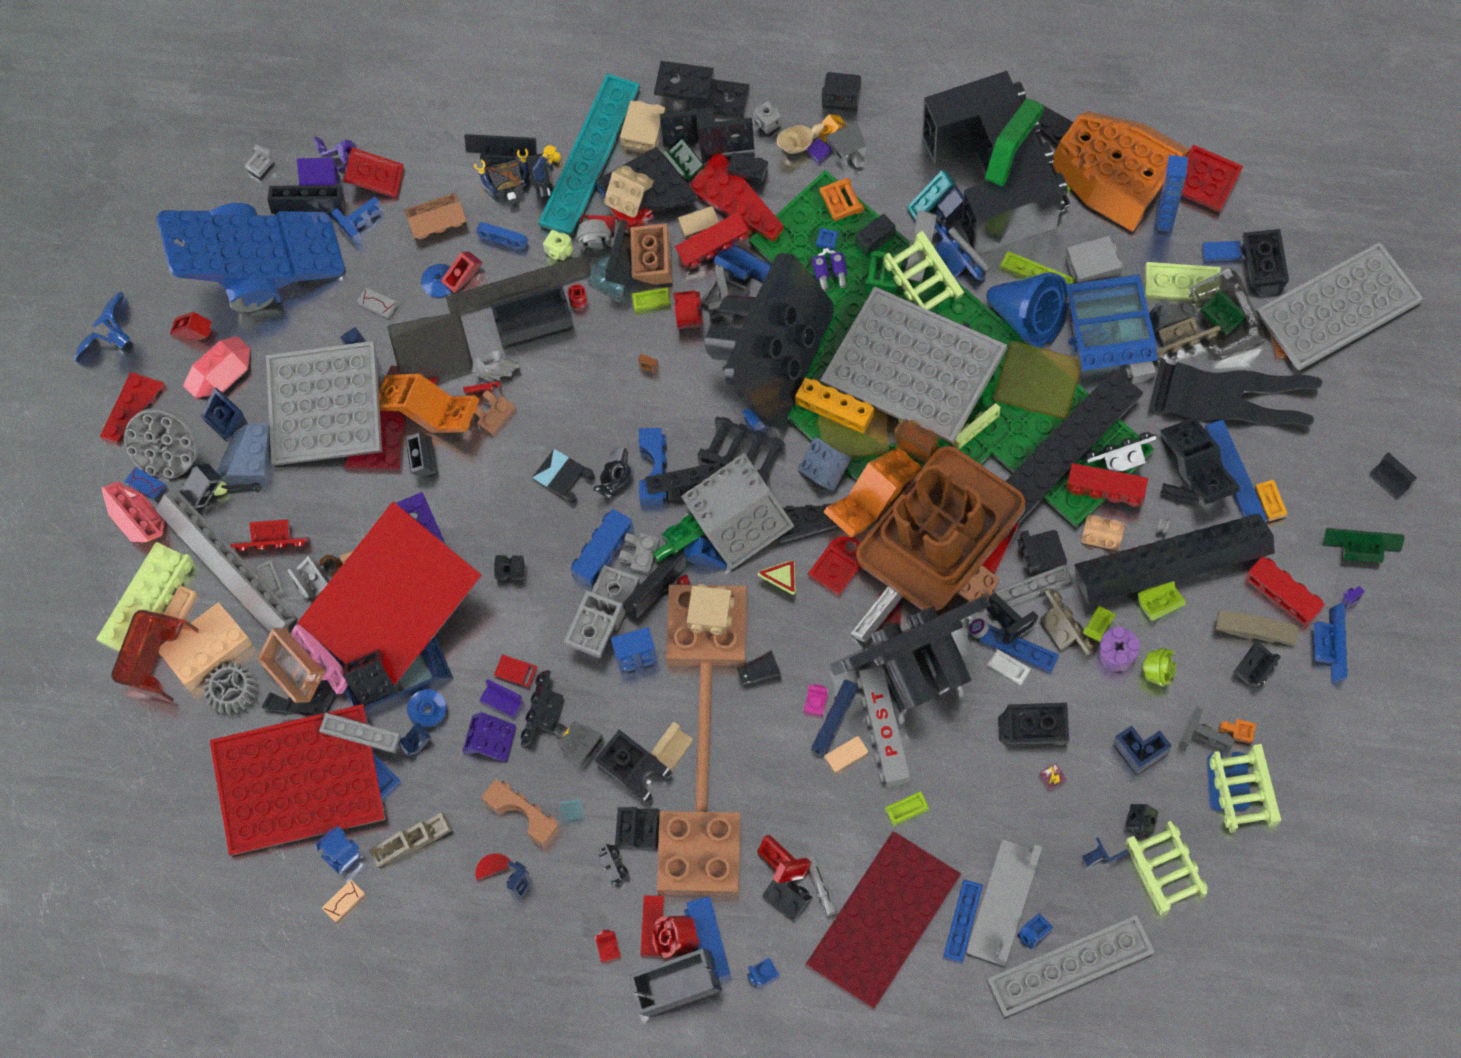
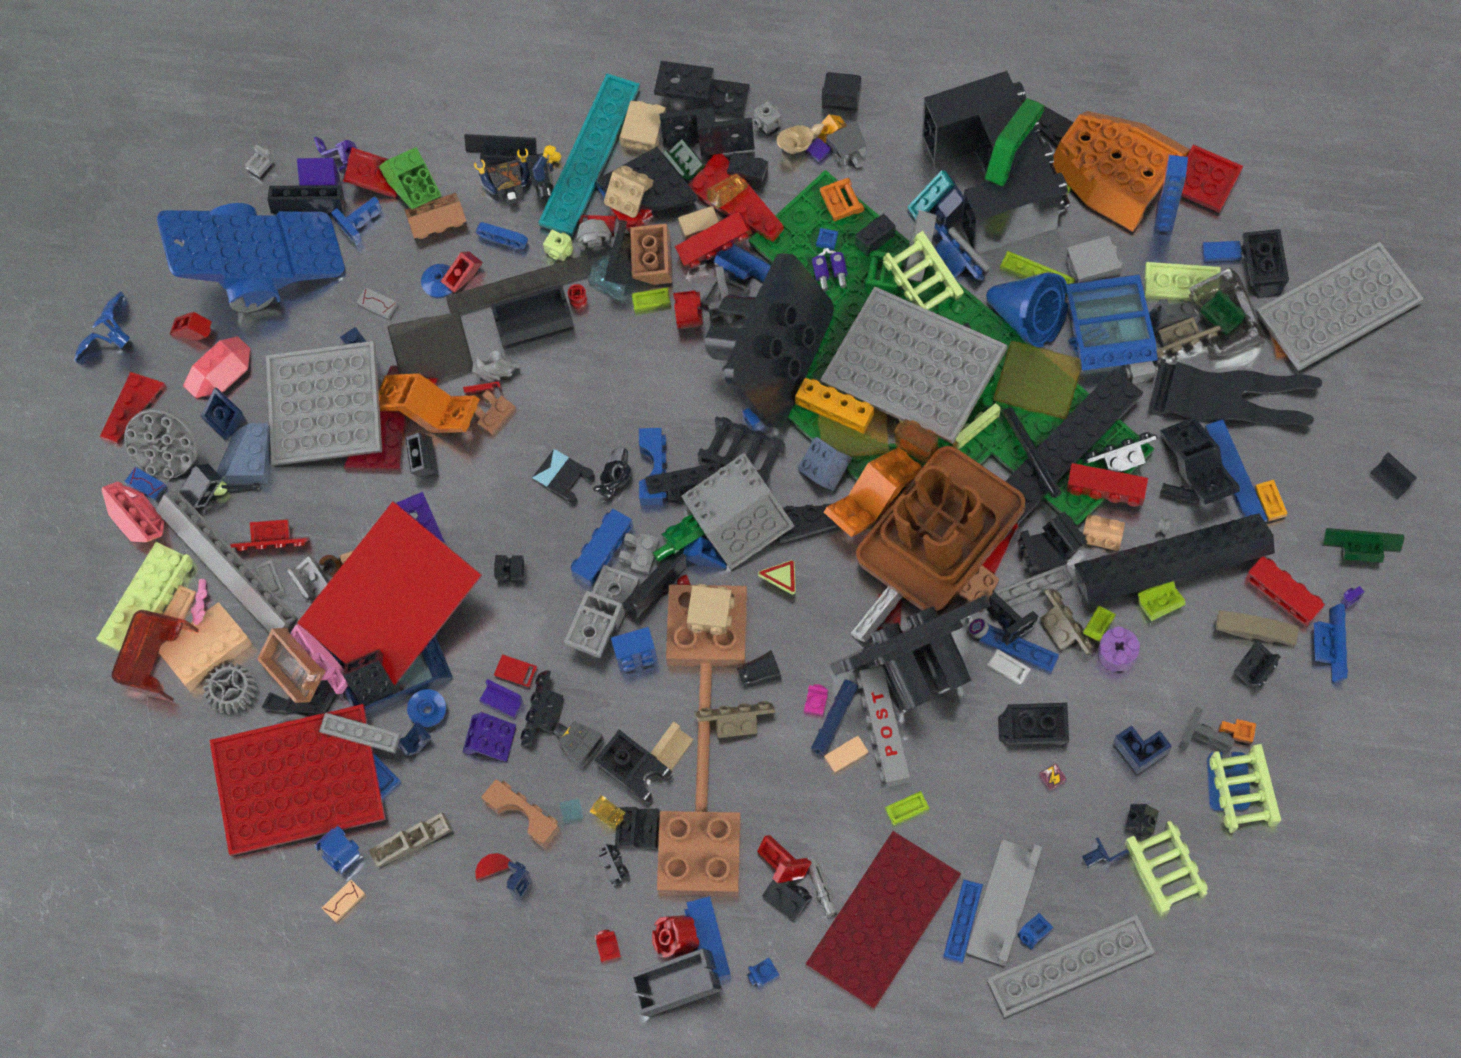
(198, 609): none -> bright pink animal
(410, 178): none -> bright green slope
(607, 812): none -> clear yellow brick
(648, 363): dark orange tile -> none
(652, 910): red tile -> none
(715, 193): none -> clear yellow slope
(735, 720): none -> dark tan bracket
(836, 565): red tile -> none
(1032, 452): none -> black axle
(1065, 534): none -> black brick
(1159, 666): lime cone -> none

